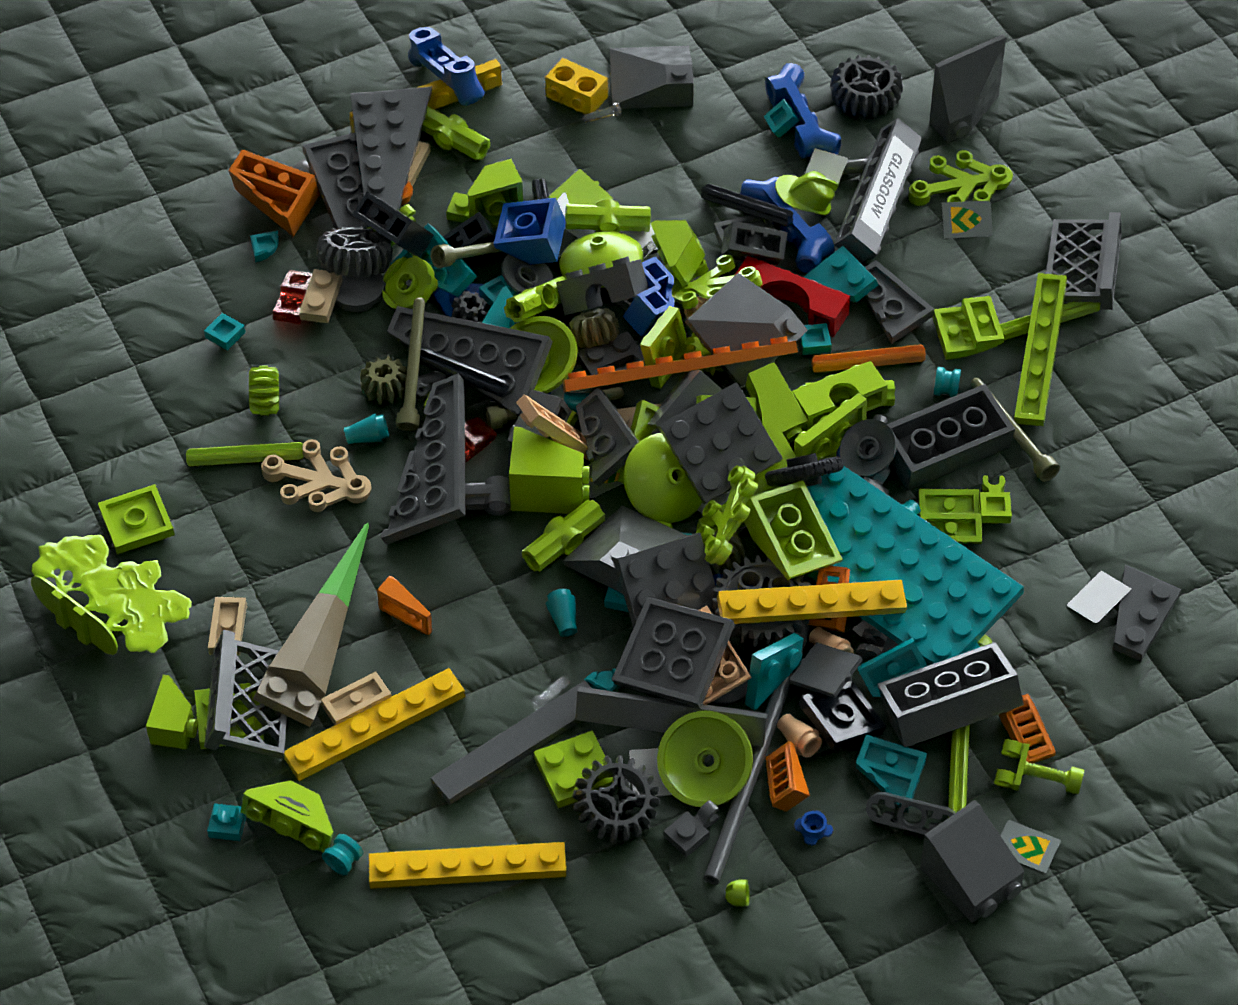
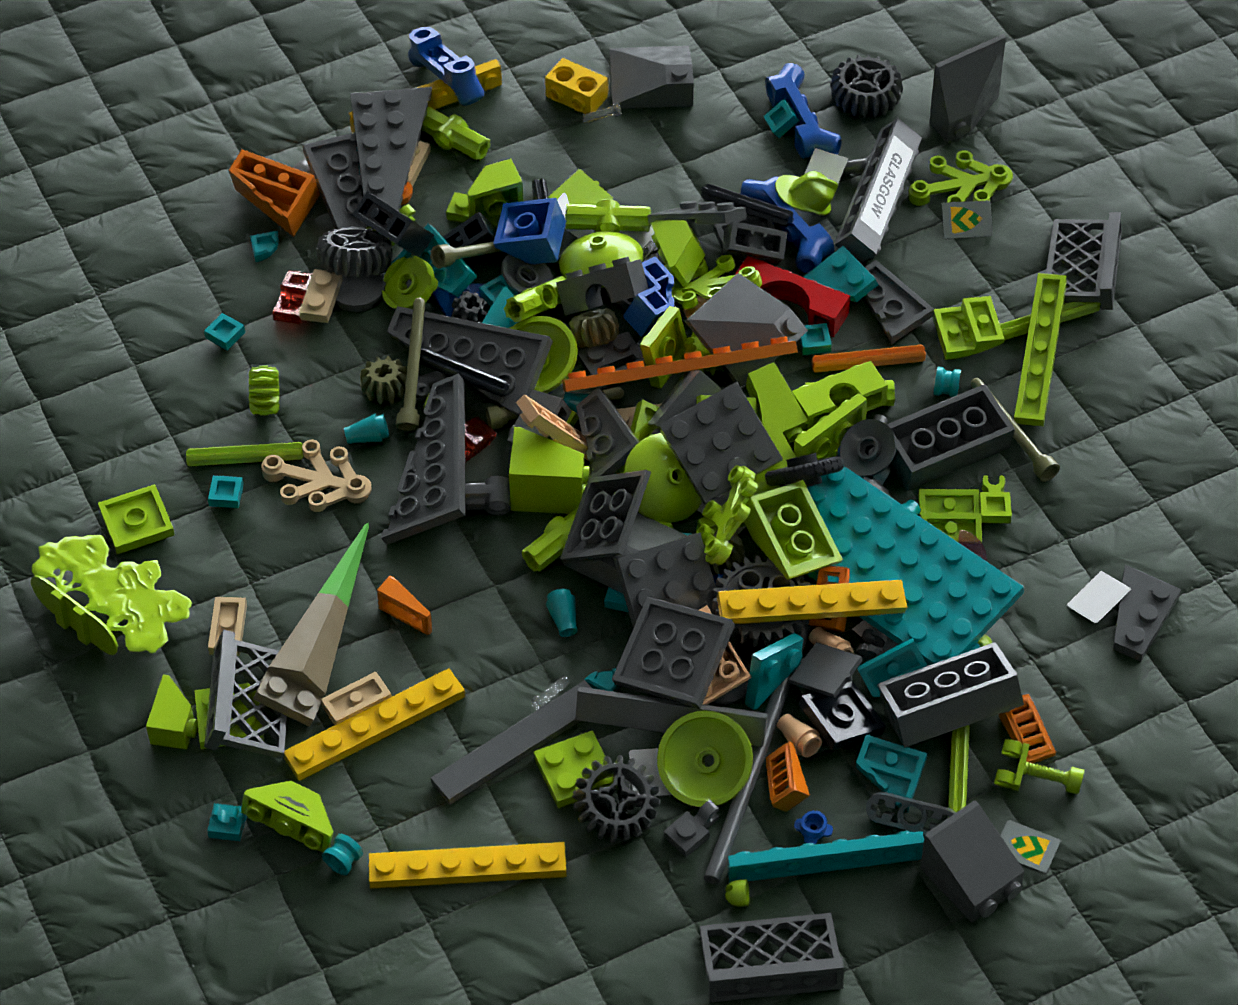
(225, 491): none -> teal plate
(605, 516): none -> dark grey slope
(702, 213): none -> dark grey wing
(774, 976): none -> dark grey fence
(825, 857): none -> teal plate
(972, 543): none -> tile

